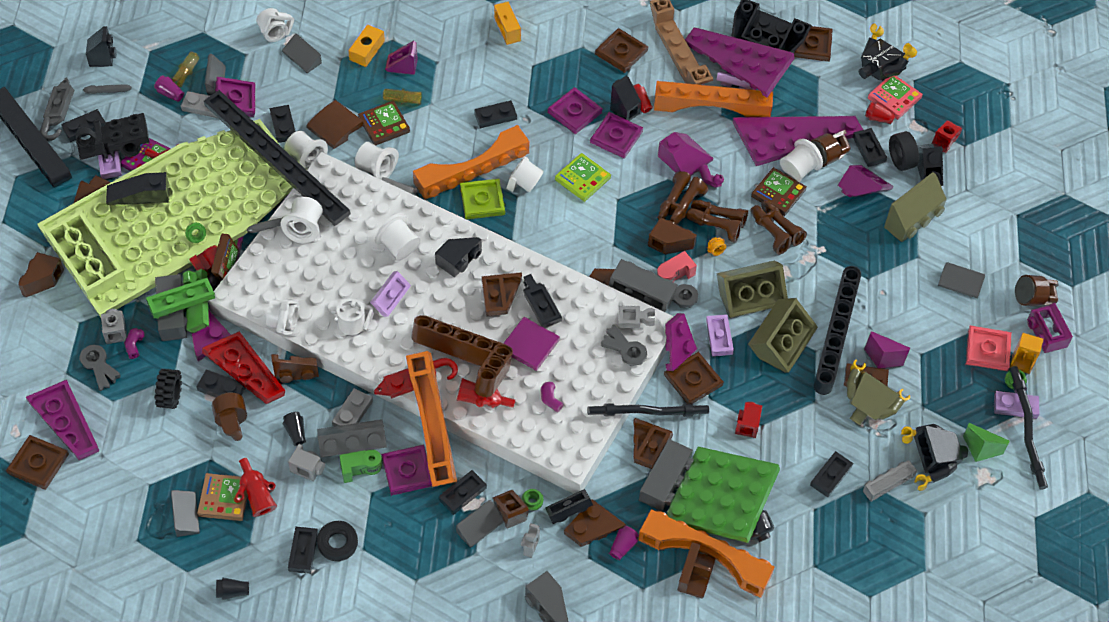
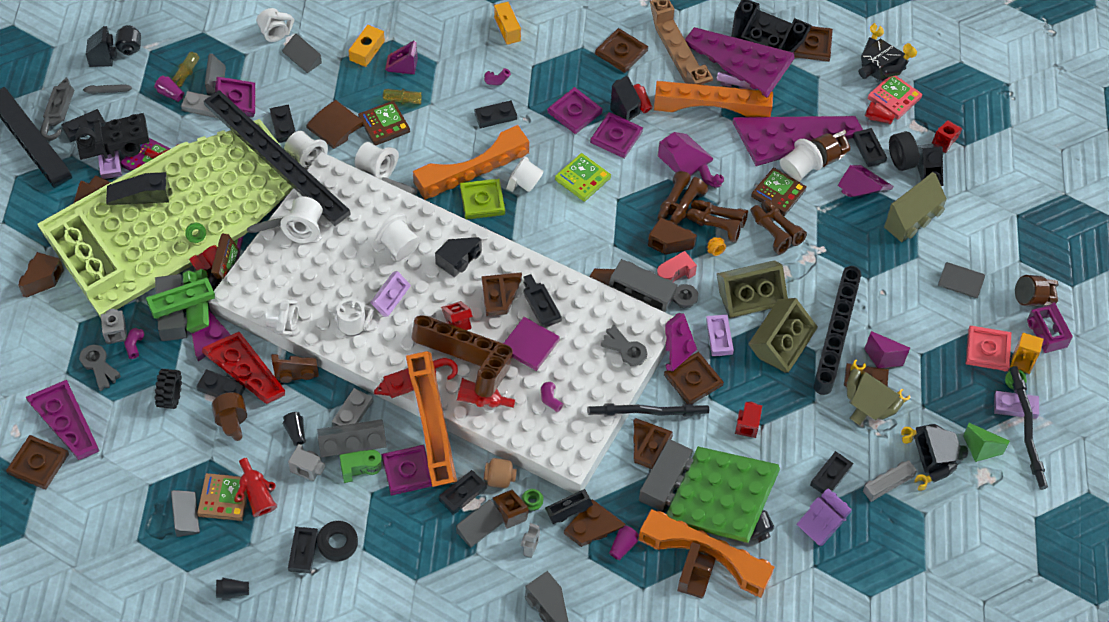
(128, 40): none -> black head
(458, 315): none -> red slope
(492, 79): none -> magenta arm
(499, 473): none -> medium nougat head
(632, 317): light grey plate -> none
(824, 517): none -> medium lavender piece

